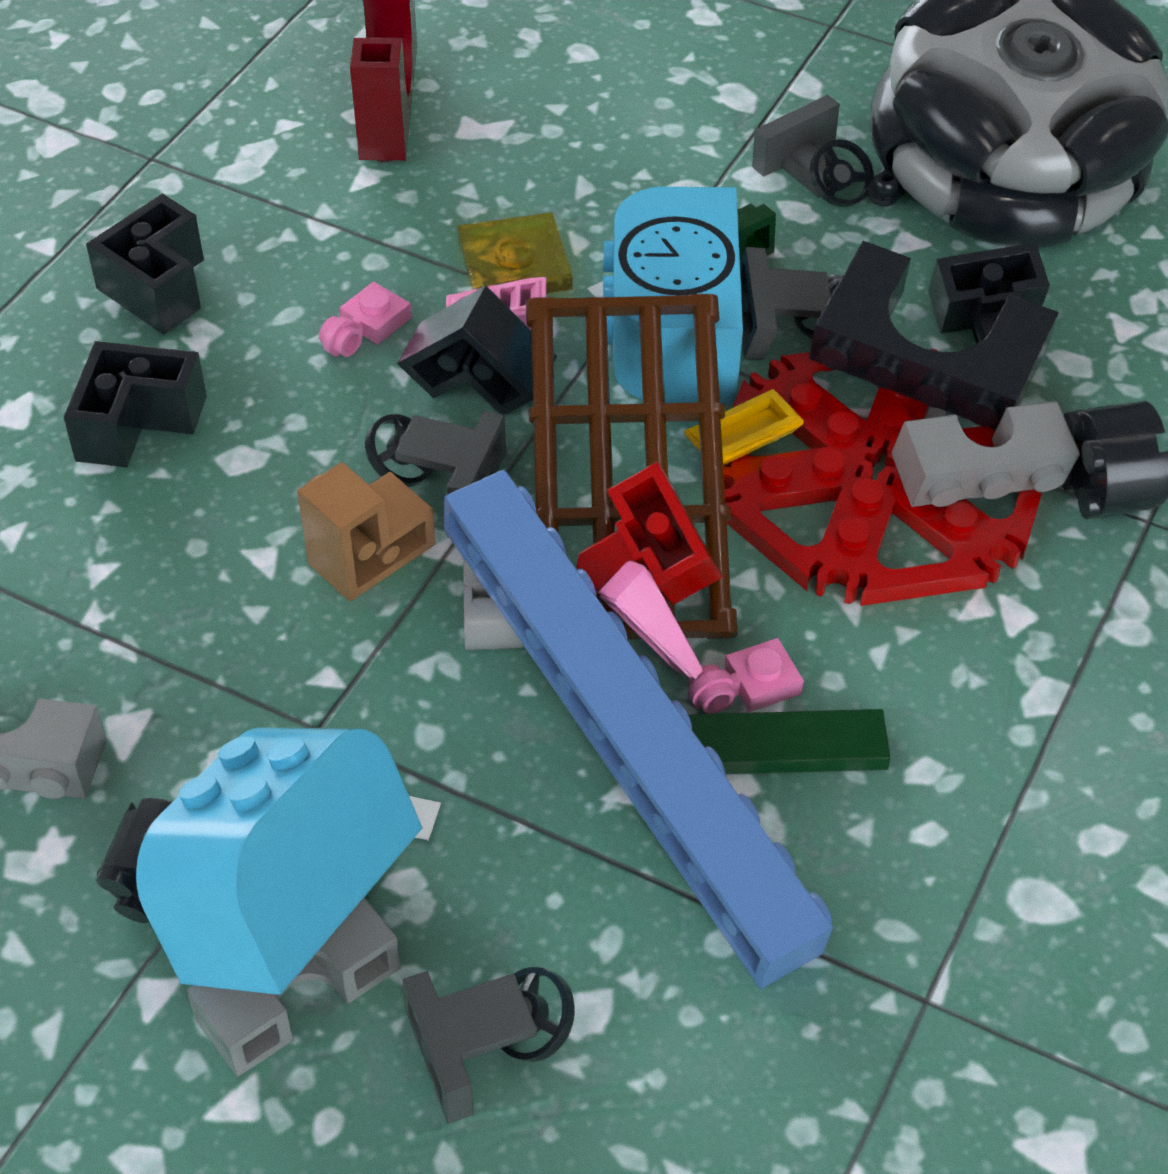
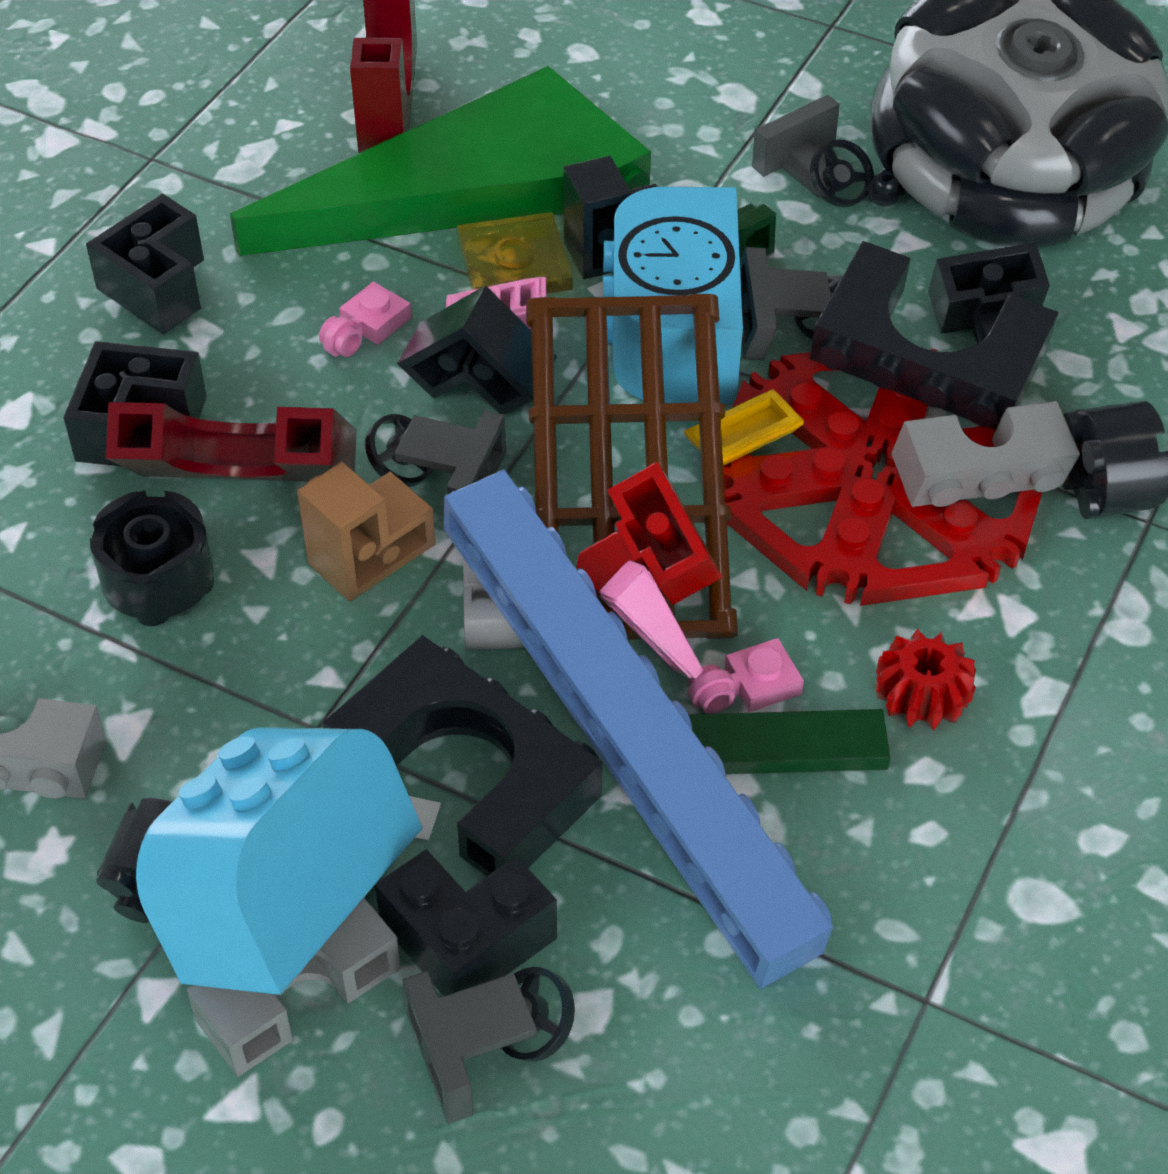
(152, 555): none -> black brick
(164, 443): none -> dark red arch
(436, 695): none -> black arch
(461, 168): none -> green slope
(471, 933): none -> black brick
(590, 203): none -> black brick
(925, 679): none -> red gear

